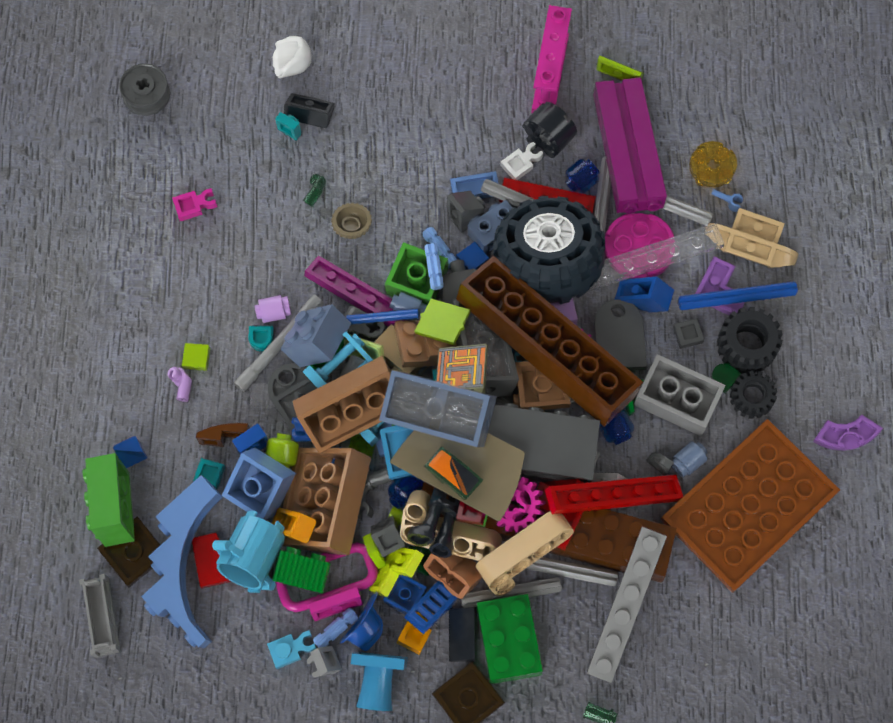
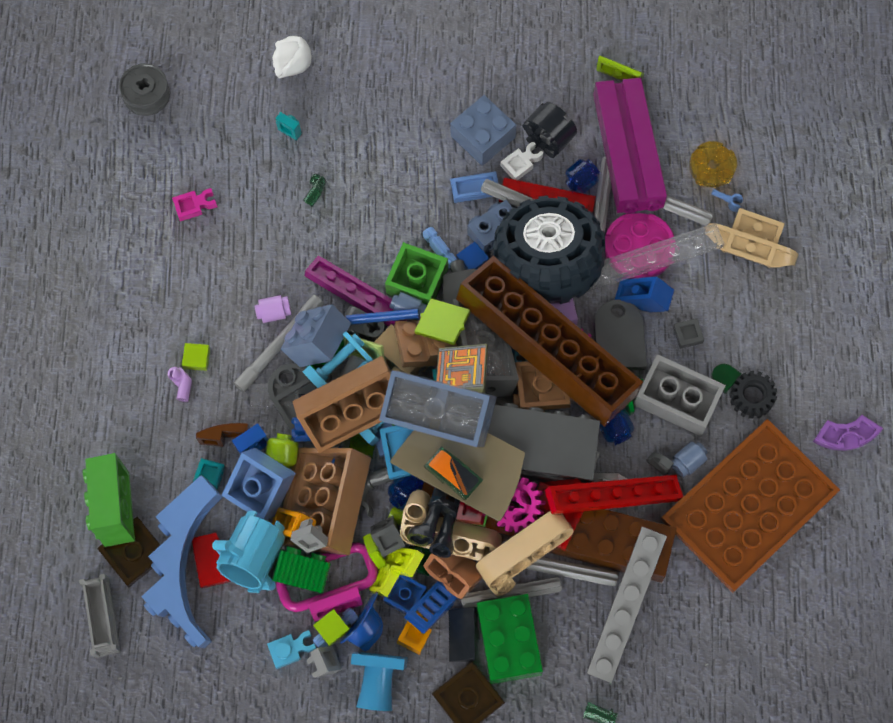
(130, 451): blue slope -> none
(260, 337): teal tile -> none
(309, 110): black slope -> none
(309, 537): none -> light grey tile
(331, 627): none -> lime tile
(351, 221): dark tan hat -> none
(434, 266): light blue axle -> none
(464, 207): dark grey slope -> none
(483, 130): none -> sand blue brick
(551, 56): dark pink fence -> none
(716, 280): medium lavender tile -> none
(737, 295): blue axle -> none
(752, 322): black tyre -> none

